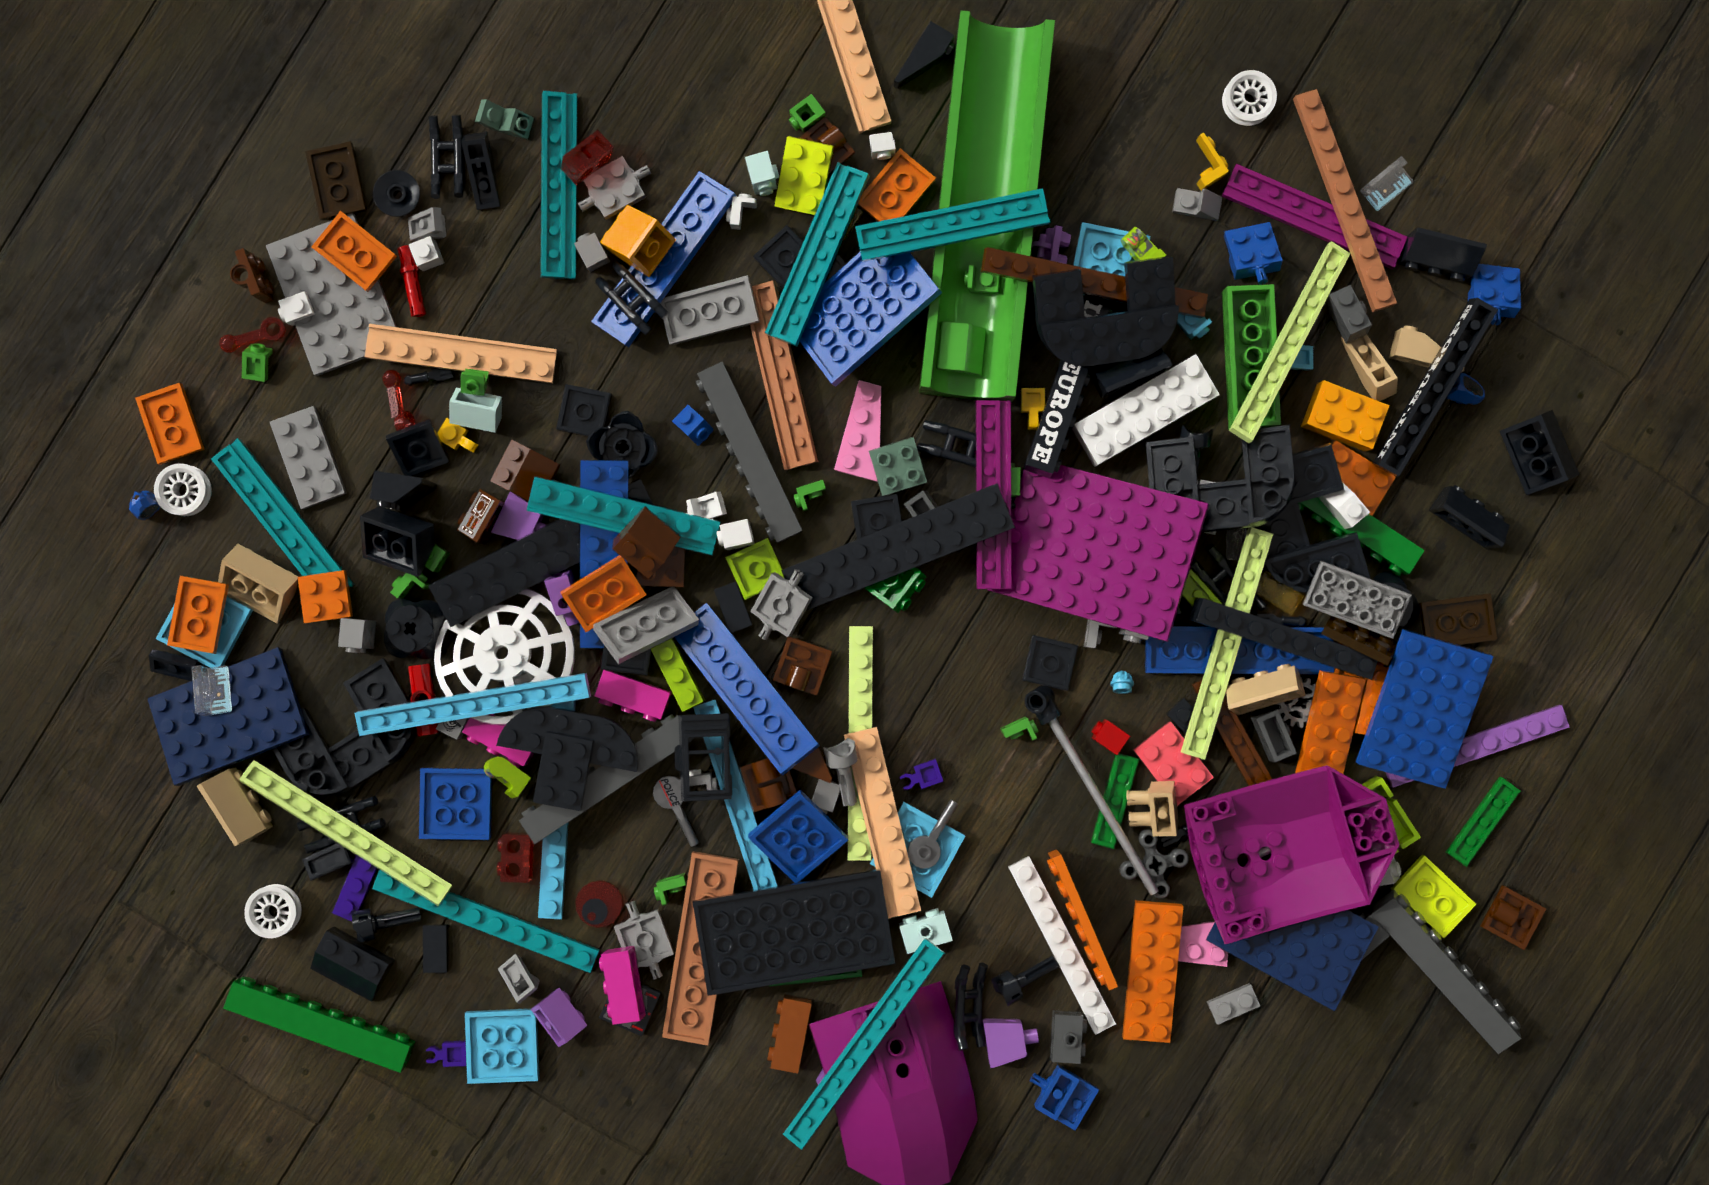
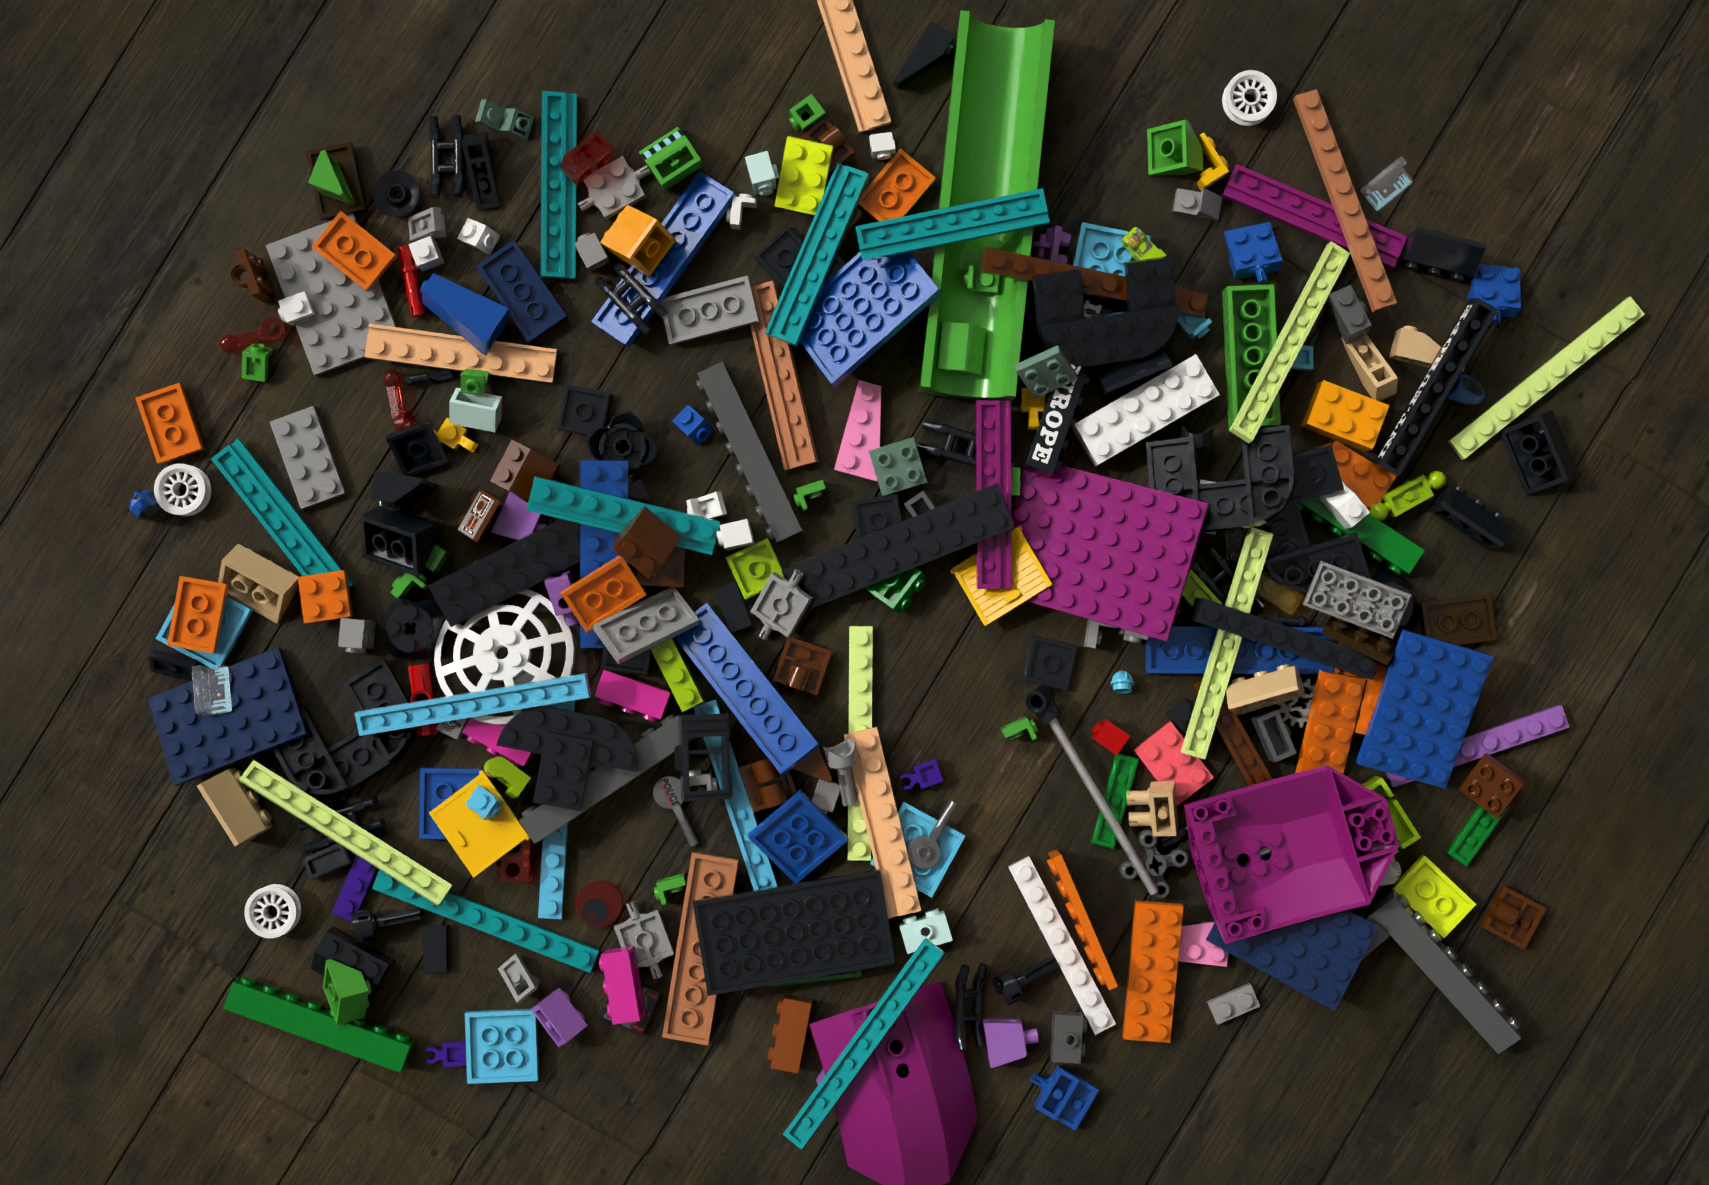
(329, 179): none -> bright green slope
(345, 992): none -> bright green slope
(465, 311): none -> blue slope
(474, 839): none -> yellow piece
(478, 236): none -> white bracket
(484, 803): none -> medium azure bracket
(521, 291): none -> dark blue plate
(671, 158): none -> bright green slope
(1027, 581): none -> yellow piece
(1046, 372): none -> sand green plate
(1174, 150): none -> bright green slope
(1407, 495): none -> lime plate
(1492, 786): none -> reddish brown plate
(1546, 378): none -> yellowish green plate

